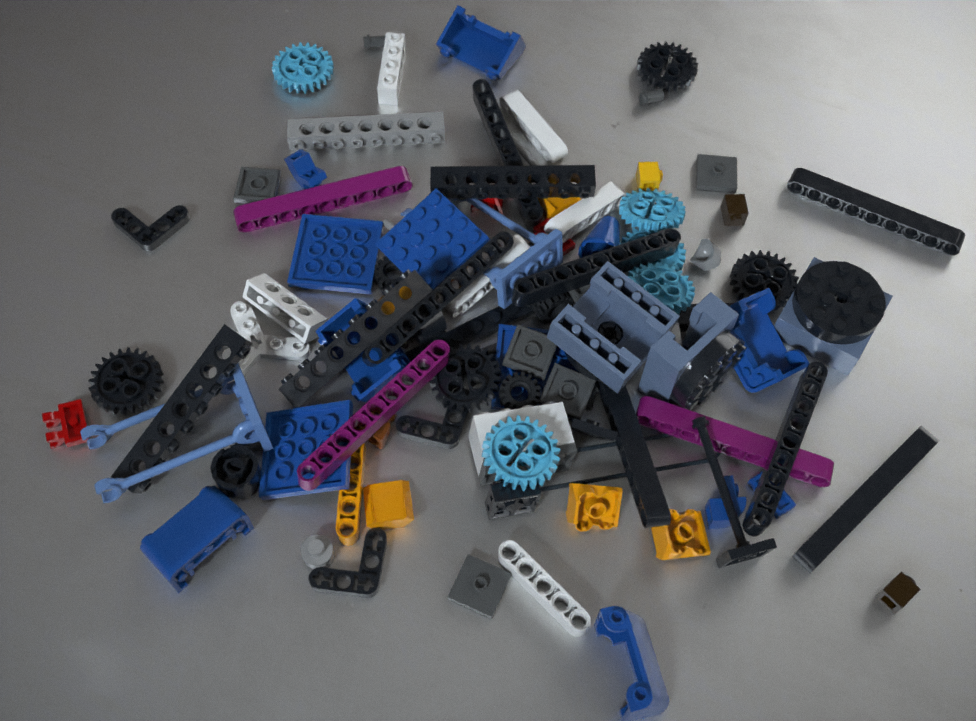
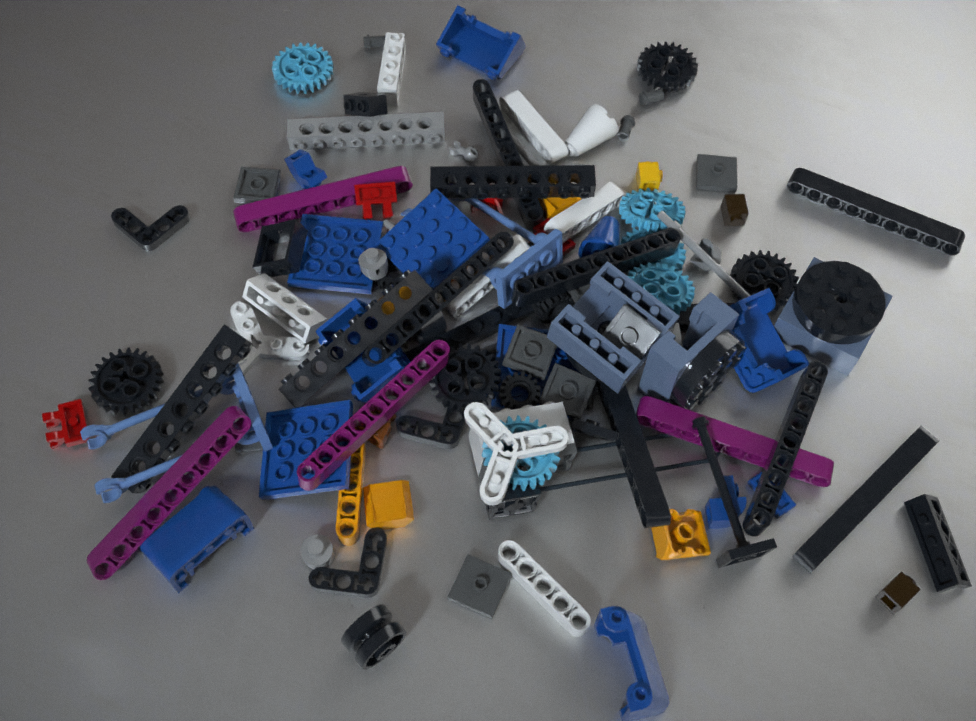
(130, 539): none -> magenta beam
(236, 471): black brick -> none
(278, 233): none -> black window
(365, 104): none -> black brick
(372, 260): none -> light grey piece
(373, 636): none -> black wheel
(374, 194): none -> red plate
(469, 153): none -> light grey arm
(502, 463): none -> white piece
(591, 131): none -> white cone
(593, 506): light orange slope -> none
(627, 124): none -> dark grey pin
(631, 331): none -> plate
(715, 267): none -> light grey bar
(937, 543): none -> black fence

